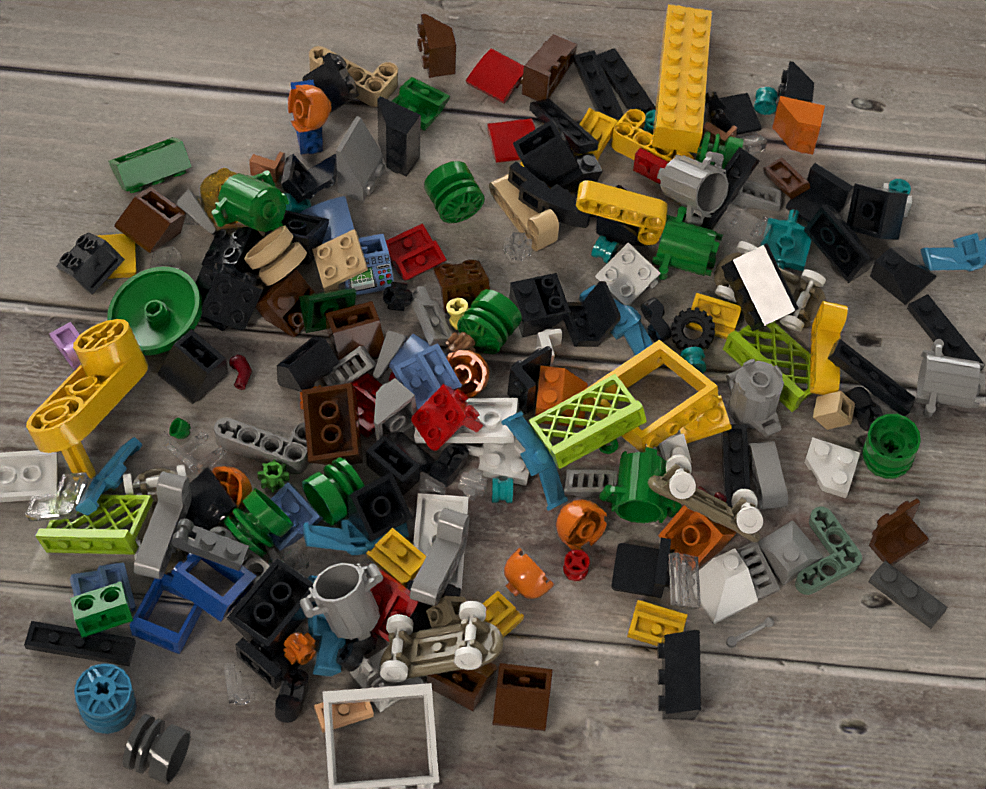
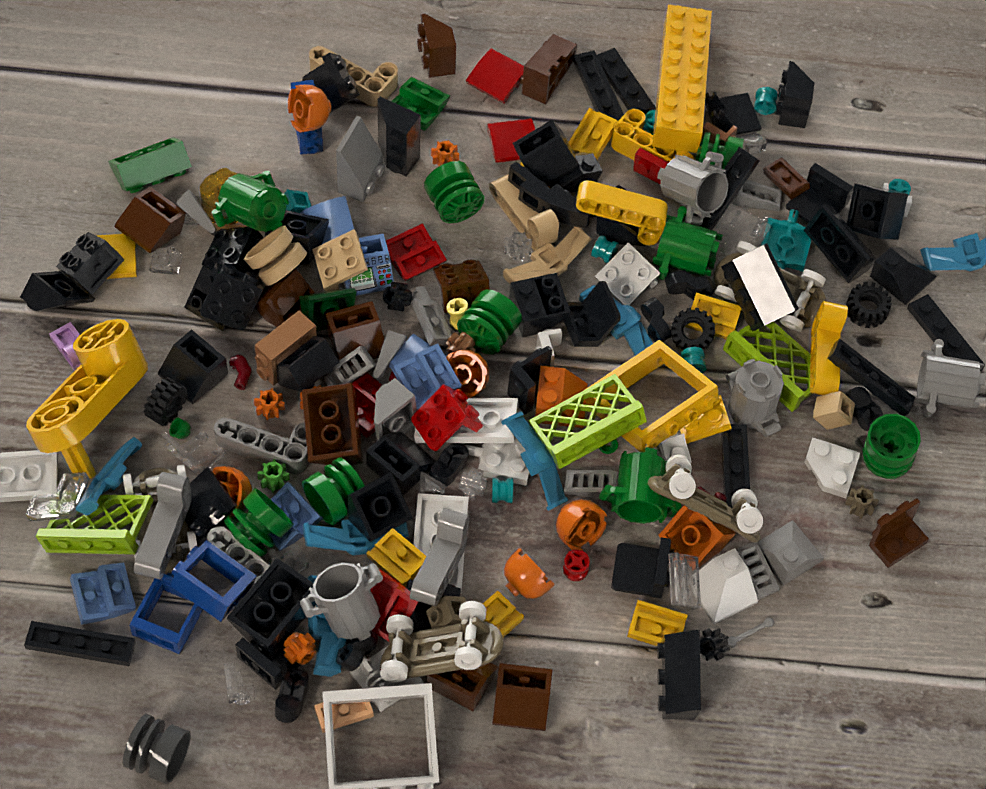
(53, 291): none -> black slope
(101, 609): green brick -> none
(110, 711): dark azure wheel -> none
(158, 306): green dish -> none
(165, 401): none -> black tyre
(209, 545): dark grey plate -> none
(260, 164): nougat bracket -> none
(269, 404): none -> orange gear
(281, 344): none -> medium nougat window
(306, 183): black bracket -> none
(444, 153): none -> orange gear
(550, 258): none -> tan plate
(576, 136): black plate -> none
(684, 283): none -> black piece
(713, 644): none -> black gear
(767, 475): light grey beam -> none
(798, 123): orange slope -> none
(835, 559): sand green beam -> none
(861, 502): none -> dark tan gear
(871, 294): none -> black tyre
(907, 594): dark grey plate -> none

